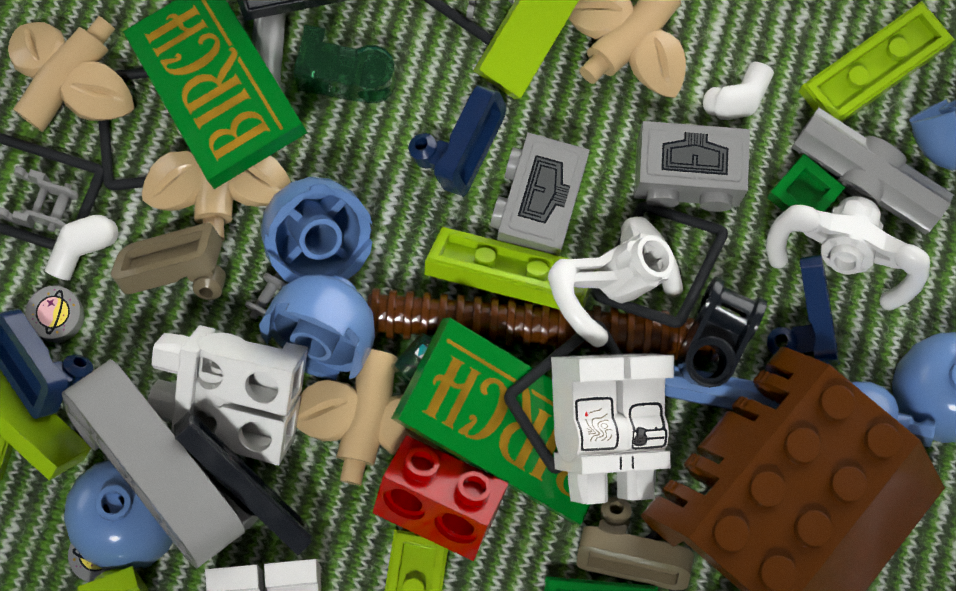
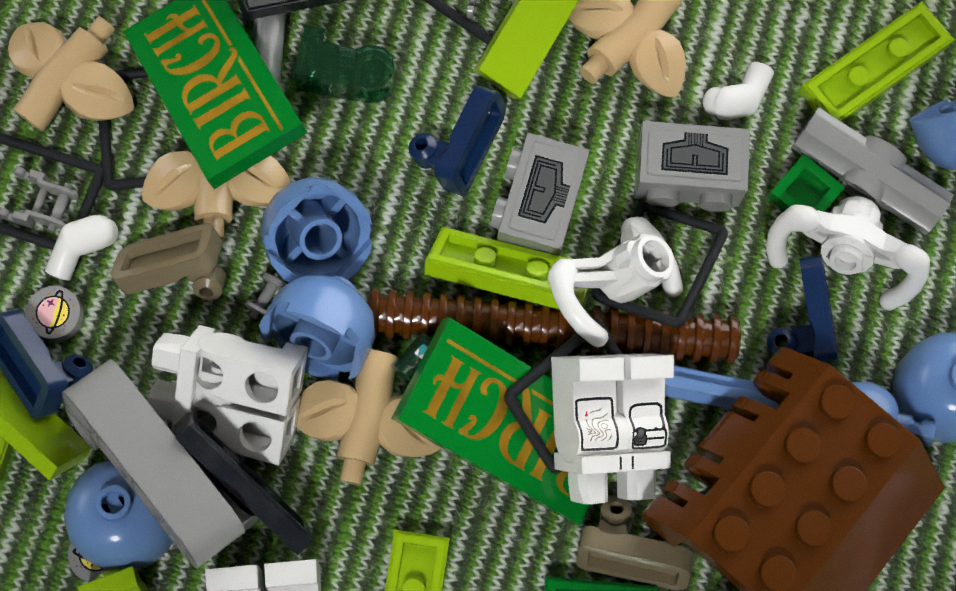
(439, 497): red brick -> none
(721, 331): black piece -> none

